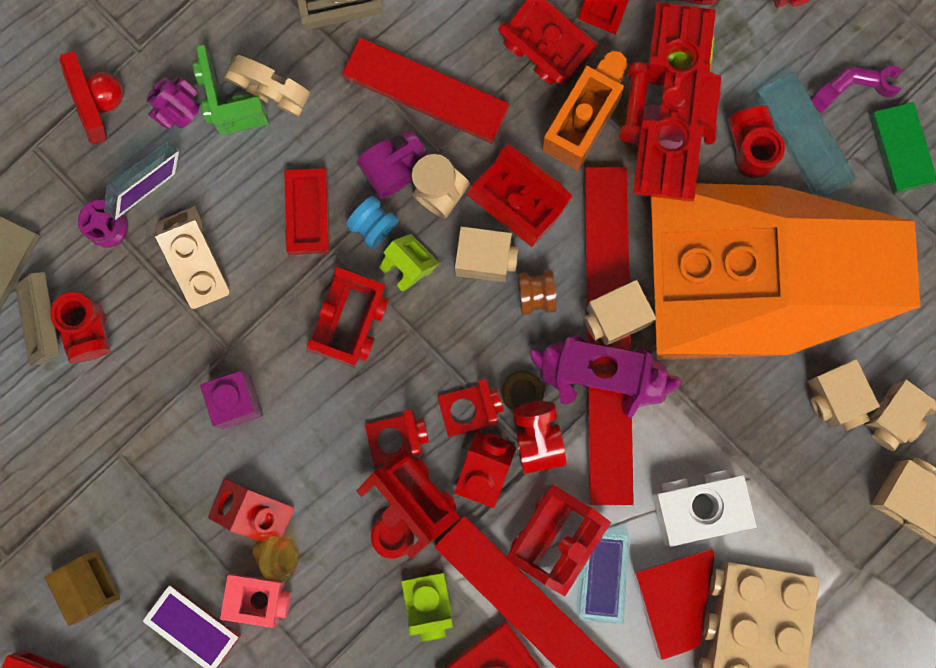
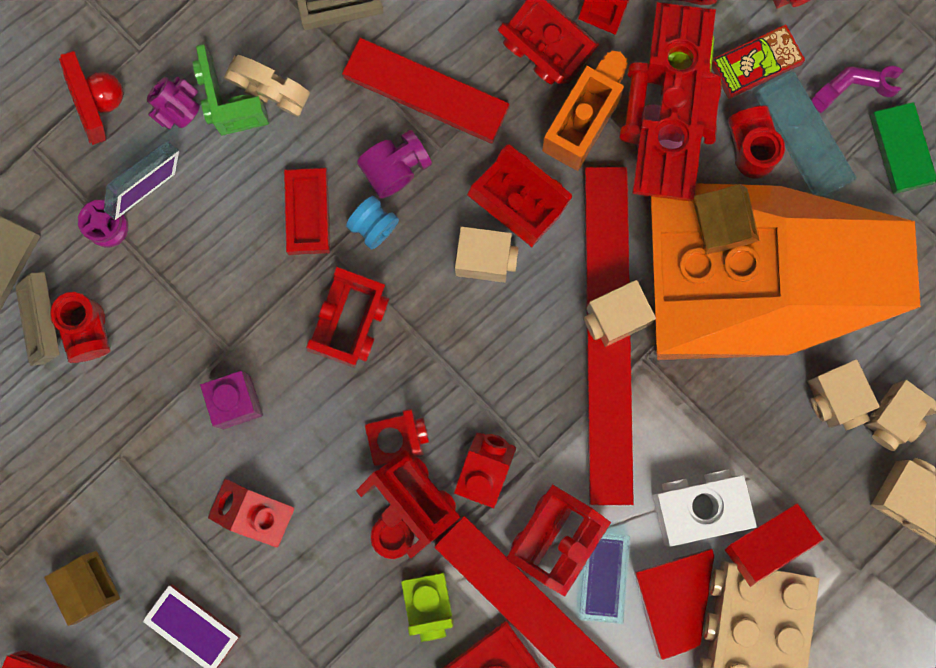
(191, 258): tan bracket -> none
(239, 603): coral brick -> none
(276, 558): clear yellow tile -> none
(410, 259): lime tile -> none
(438, 184): tan piece -> none
(486, 402): red bracket -> none
(521, 389): dark brown tile -> none
(537, 292): dark orange wheel -> none
(539, 443): red piece -> none
(636, 375): magenta piece -> none
(726, 219): none -> pearl gold piece
(757, 61): none -> tile
(774, 544): none -> red tile

